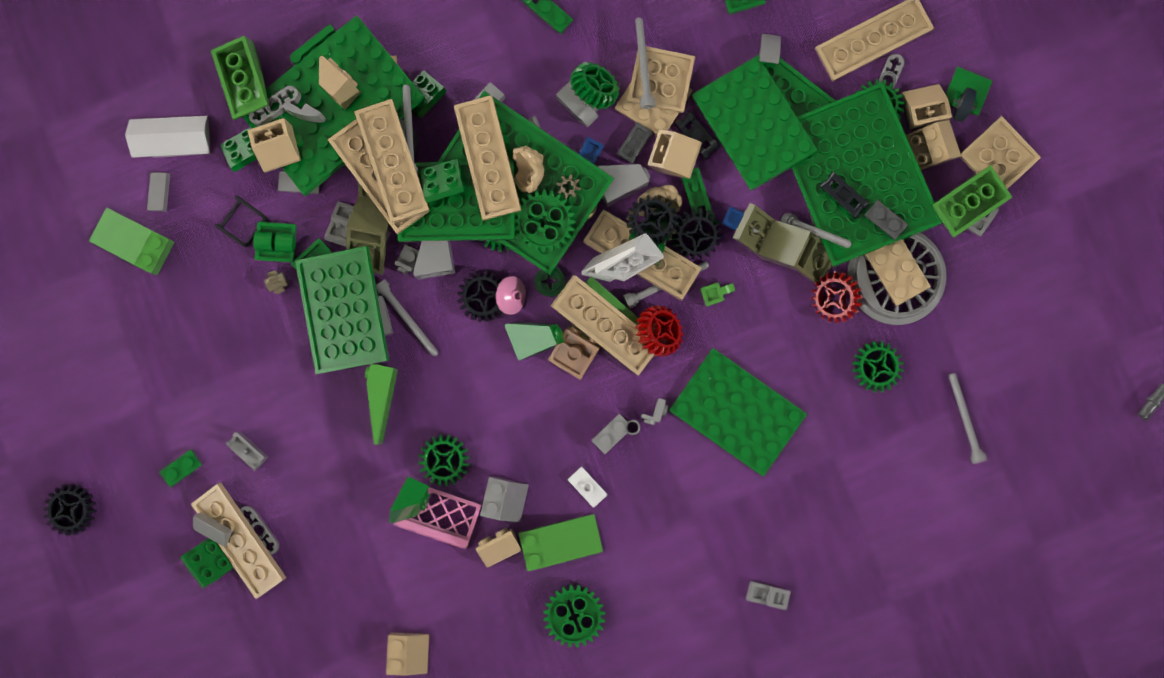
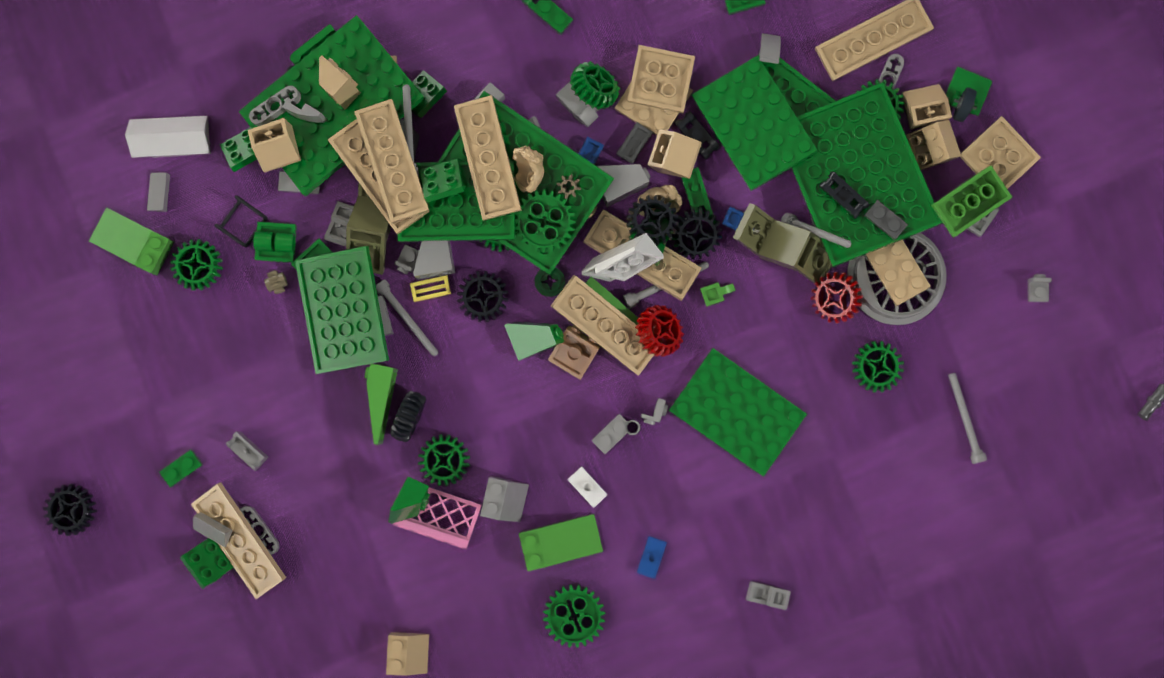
(197, 256): none -> green gear
(241, 76): bright green slope -> none
(408, 416): none -> black gear
(430, 296): none -> light yellow tile
(499, 547): tan slope -> none
(510, 295): bright pink dish -> none
(647, 100): light grey piece -> none
(651, 557): none -> blue plate
(1038, 288): none -> light grey bracket

